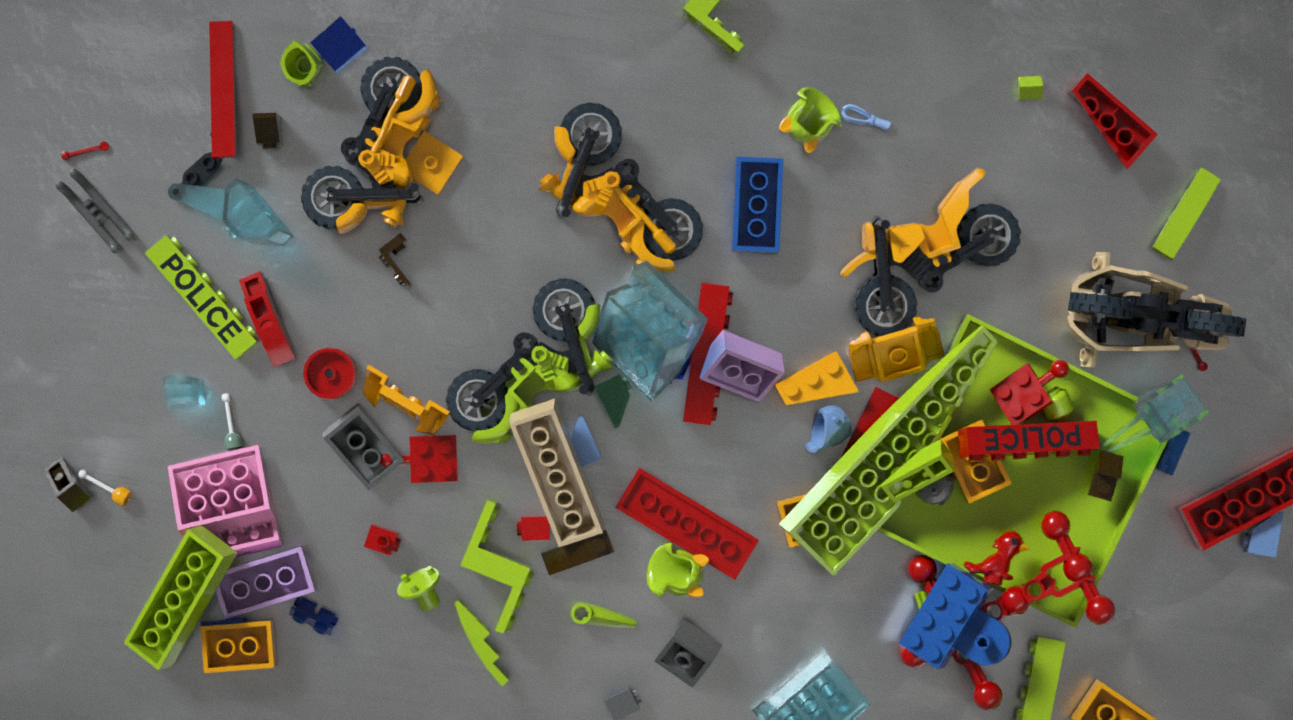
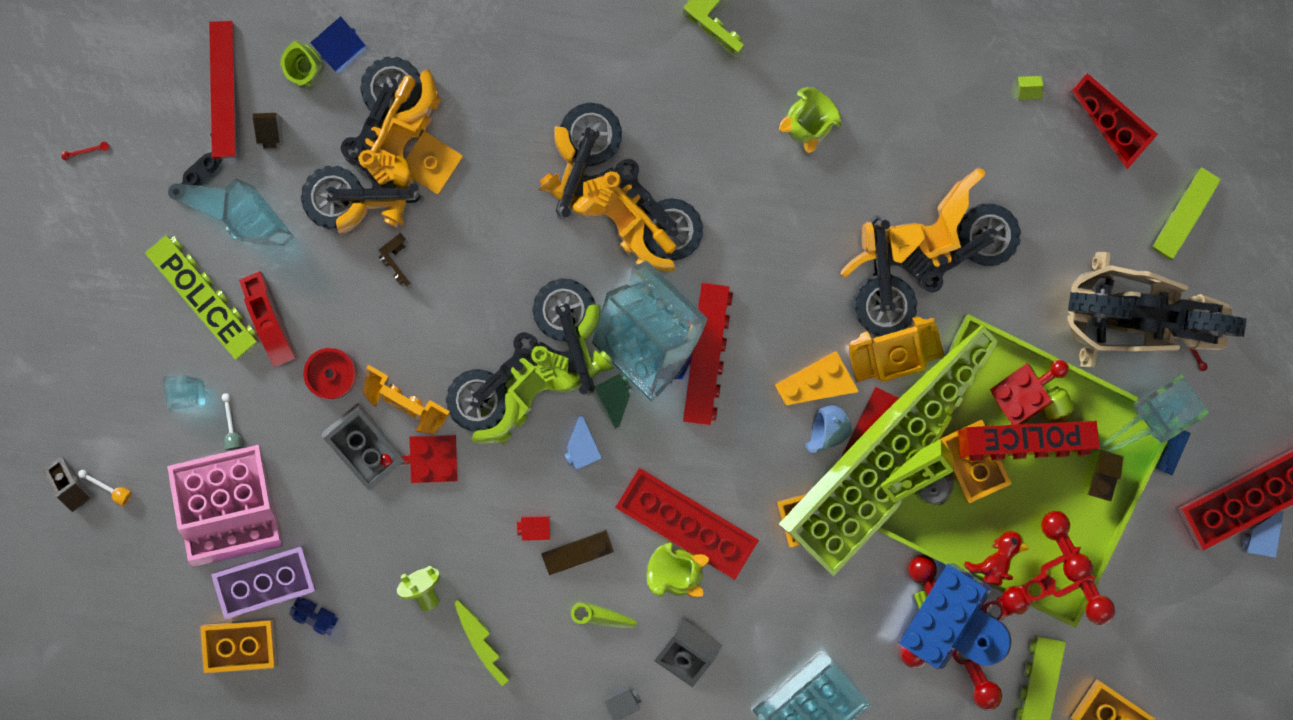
(95, 210): dark grey piece -> none
(180, 597): lime brick -> none
(221, 621): clear blue piece -> none
(382, 540): red brick -> none
(497, 566): lime bracket -> none
(556, 472): tan brick -> none
(742, 366): lavender slope -> none
(757, 205): blue brick -> none
(871, 121): light blue piece -> none

